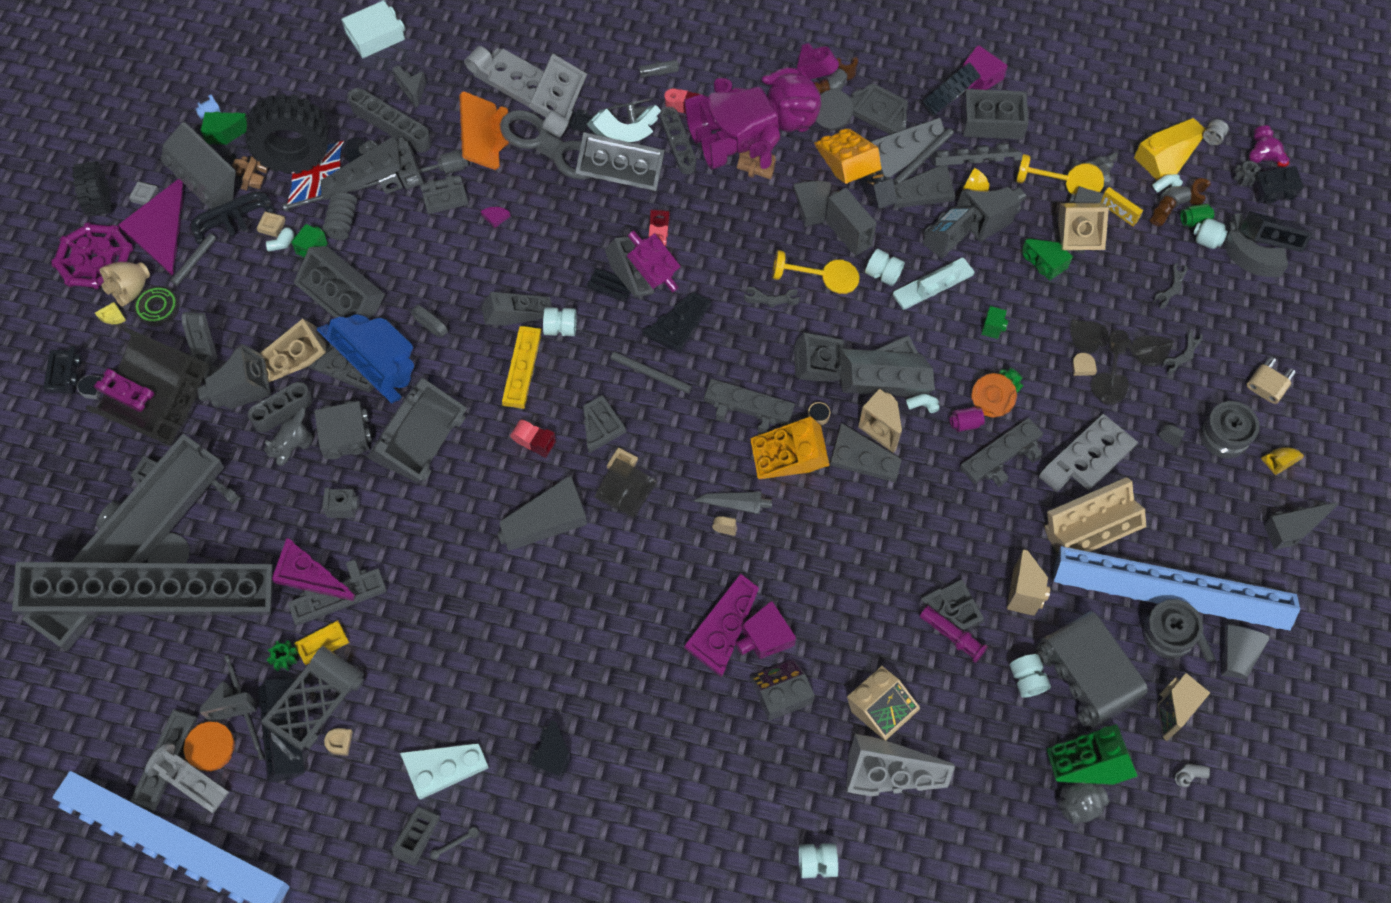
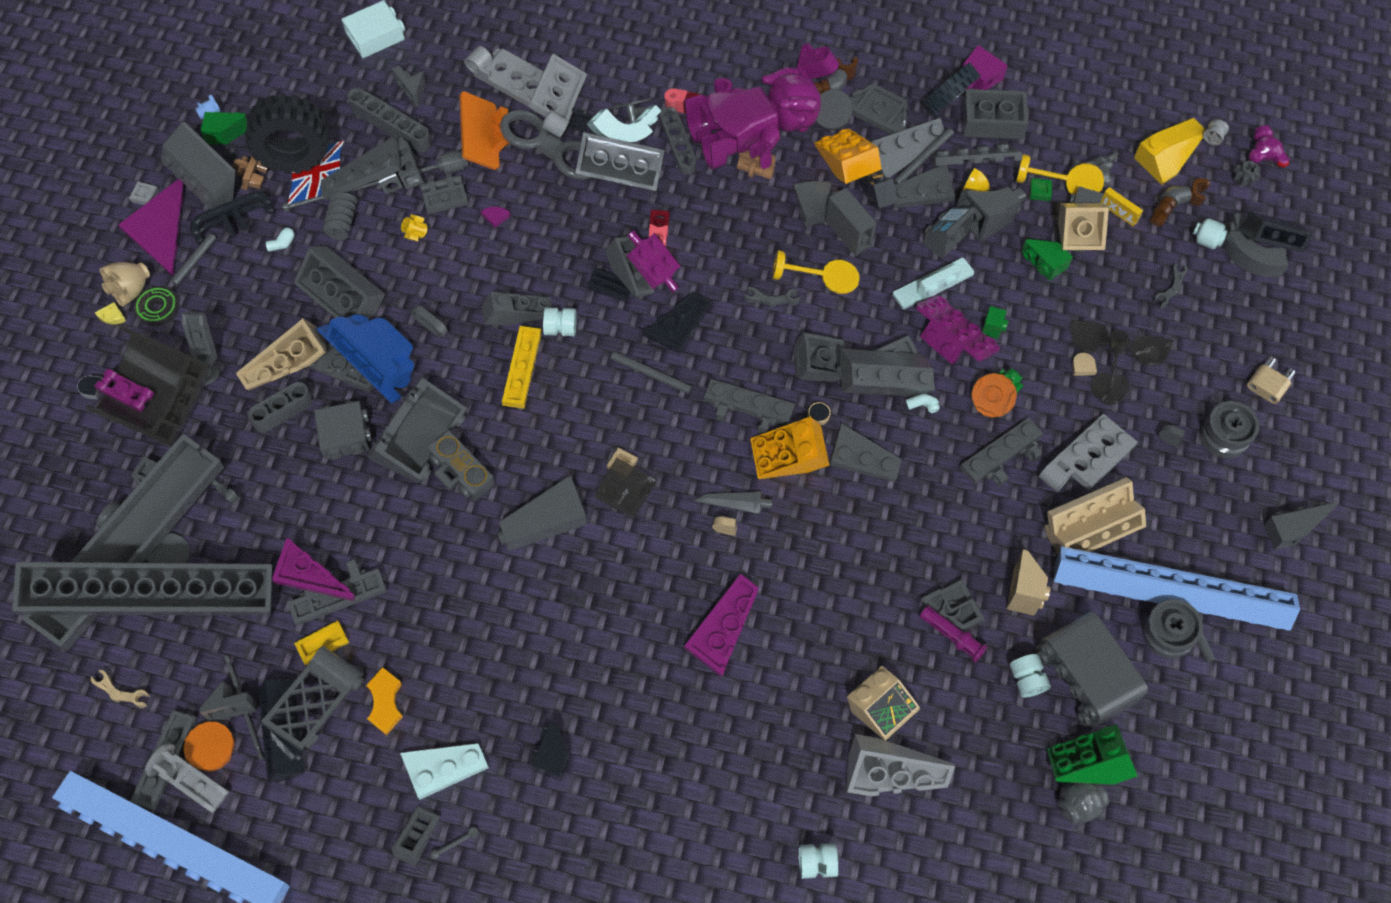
(62, 370): black bracket -> none
(84, 248): magenta plate -> none
(92, 188): black tyre -> none
(116, 695): none -> tan piece
(238, 380): dark grey hips -> none
(271, 224): tan tile -> none
(282, 649): green gear -> none
(291, 435): dark grey animal -> none
(308, 237): green brick -> none
(338, 741): tan tile -> none
(343, 509): dark grey brick -> none
(356, 147): black piece -> none
(384, 690): none -> light orange tile
(414, 227): none -> yellow gear
(468, 471): none -> dark grey piece
(533, 438): leg -> none
(601, 424): dark grey wing -> none
(659, 68): dark grey axle -> none
(766, 633): magenta torso -> none
(782, 689): dark grey slope -> none
(882, 266): light aqua wheel -> none
(882, 420): tan slope -> none
(952, 333): none -> magenta bracket
(967, 419): magenta brick -> none
(1040, 189): none -> green tile
(1166, 180): light aqua arm -> none
(1179, 703): tan slope -> none
(1189, 772): light grey arm -> none
(1191, 345): dark grey piece -> none
(1196, 214): green brick -> none
(1241, 651): dark grey slope -> none
(1278, 184): black bracket -> none
(1282, 459): yellow brick -> none

